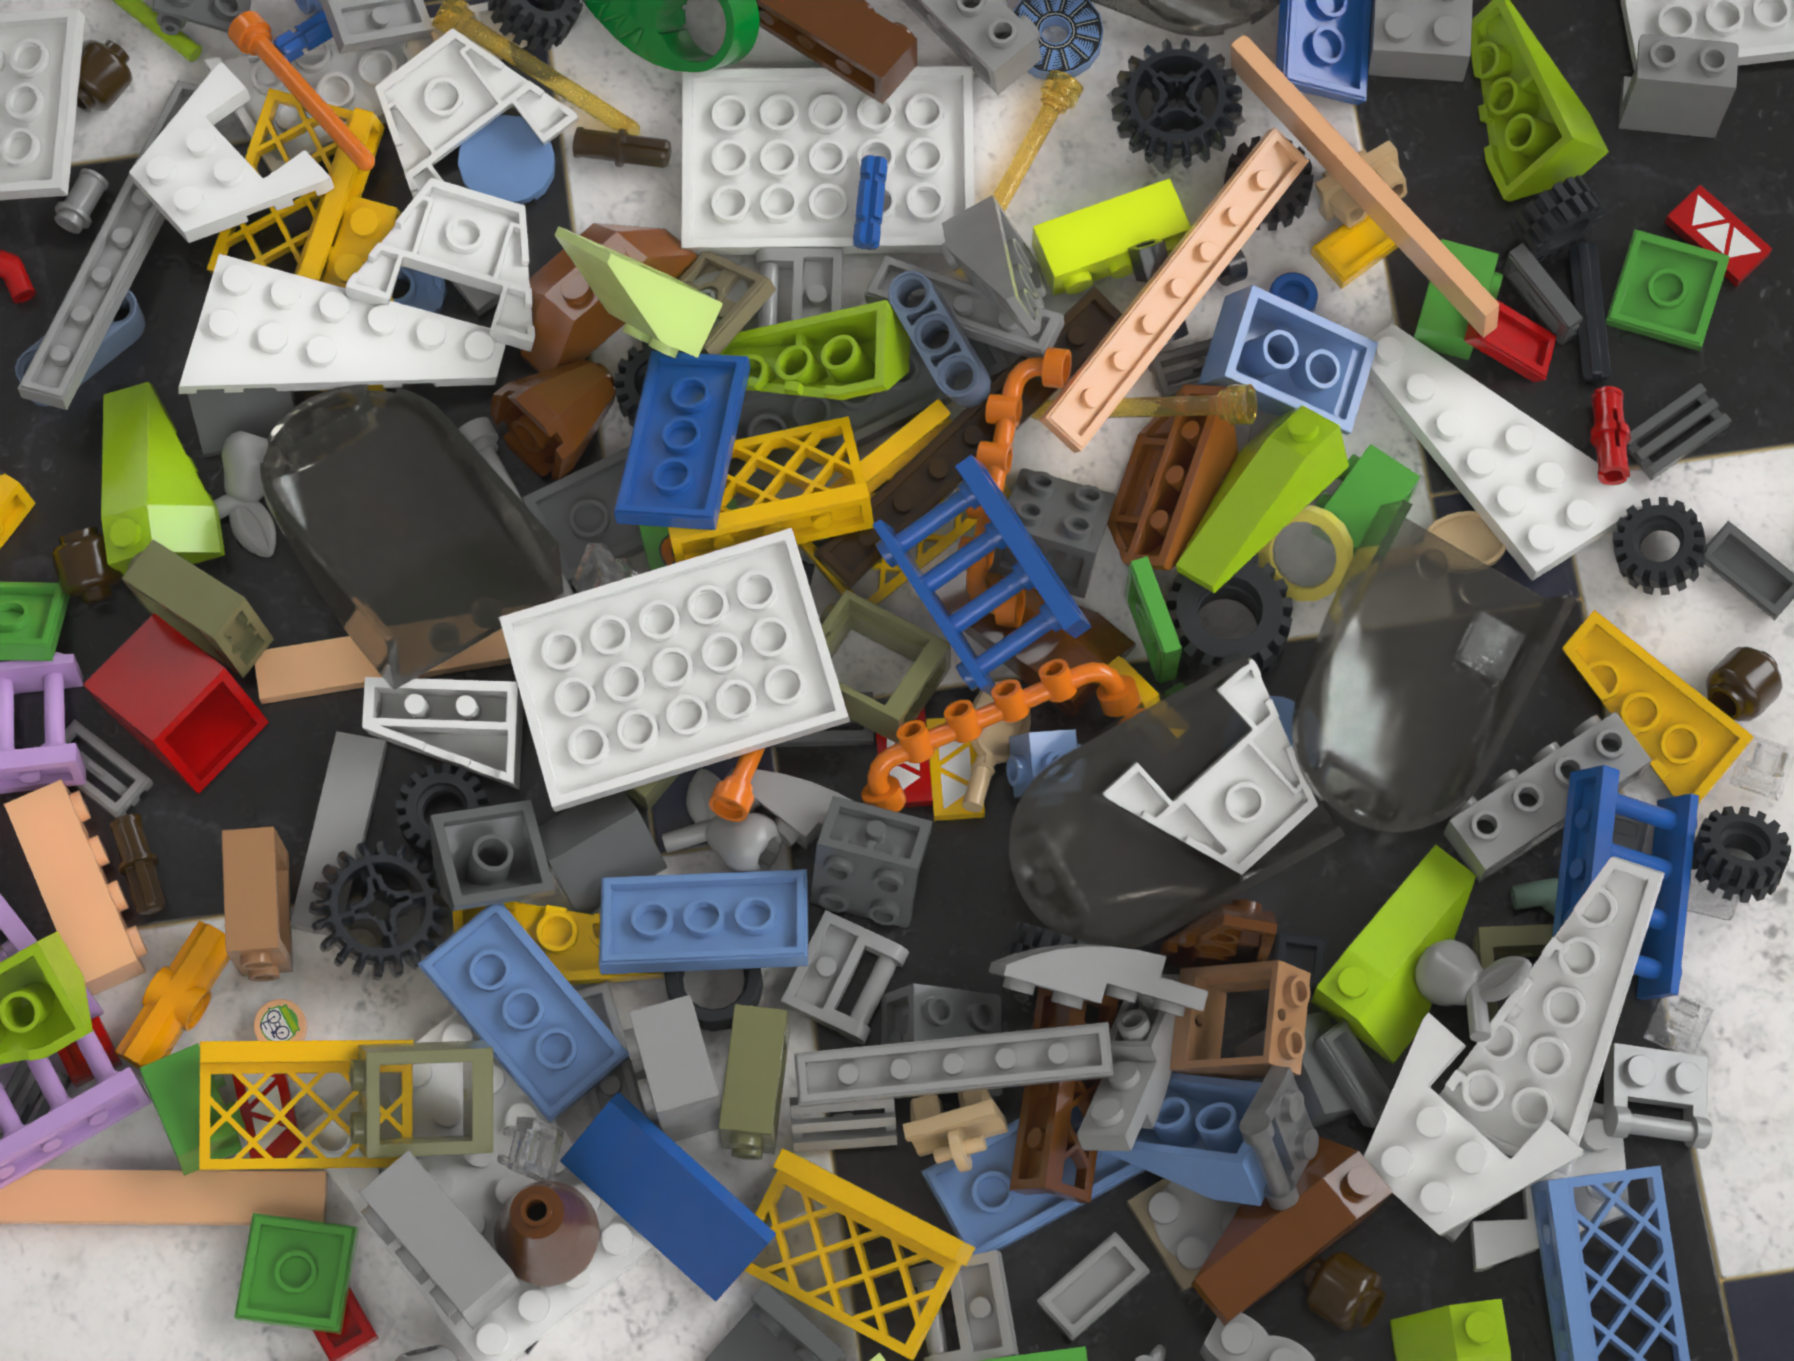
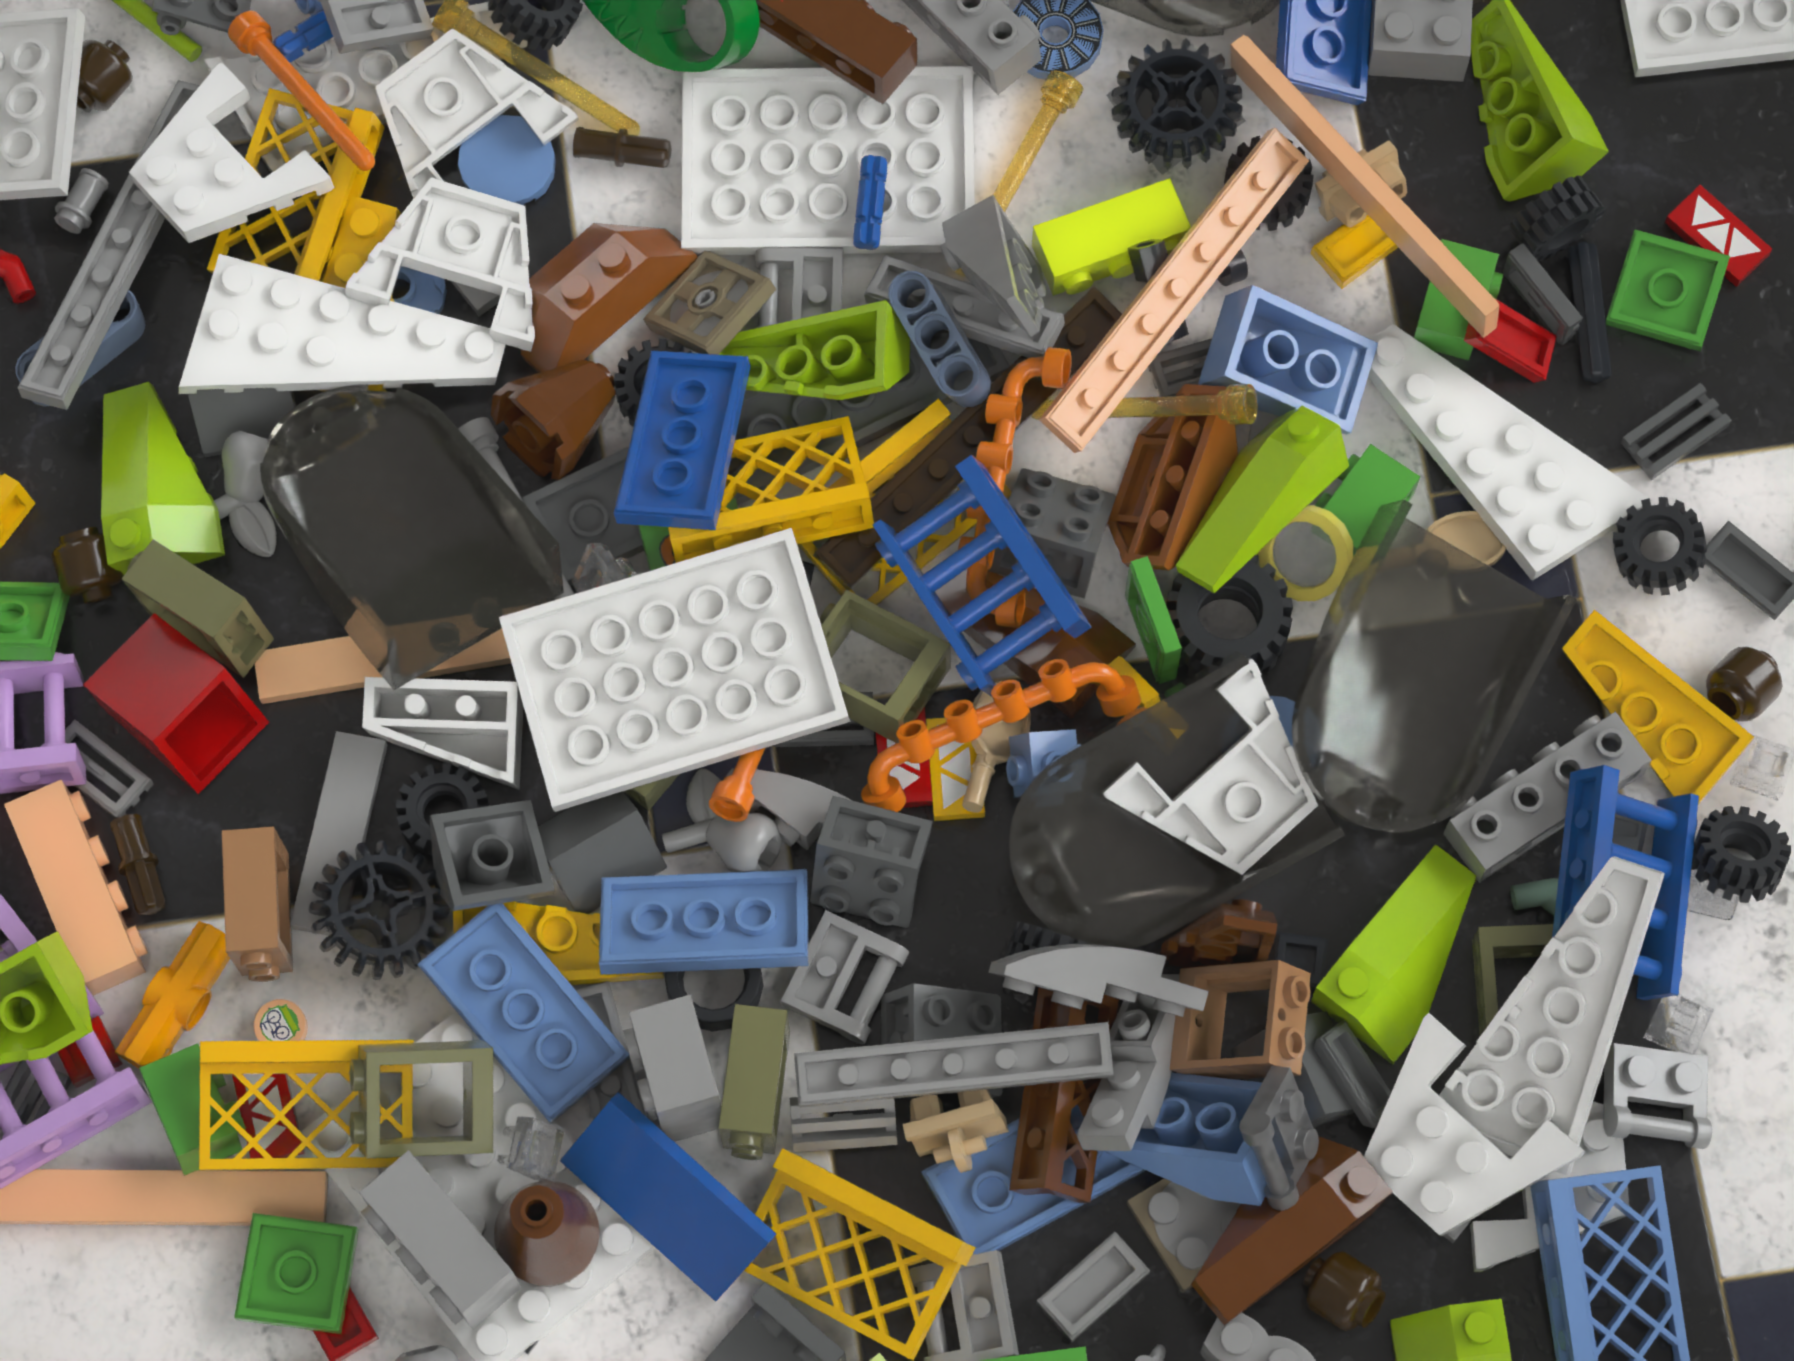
(649, 301): yellowish green slope -> none
(1296, 289): blue tile -> none
(1452, 976): light grey piece -> none
(1489, 646): clear tile -> none
(1610, 435): red pin -> none
(1679, 86): light grey panel -> none

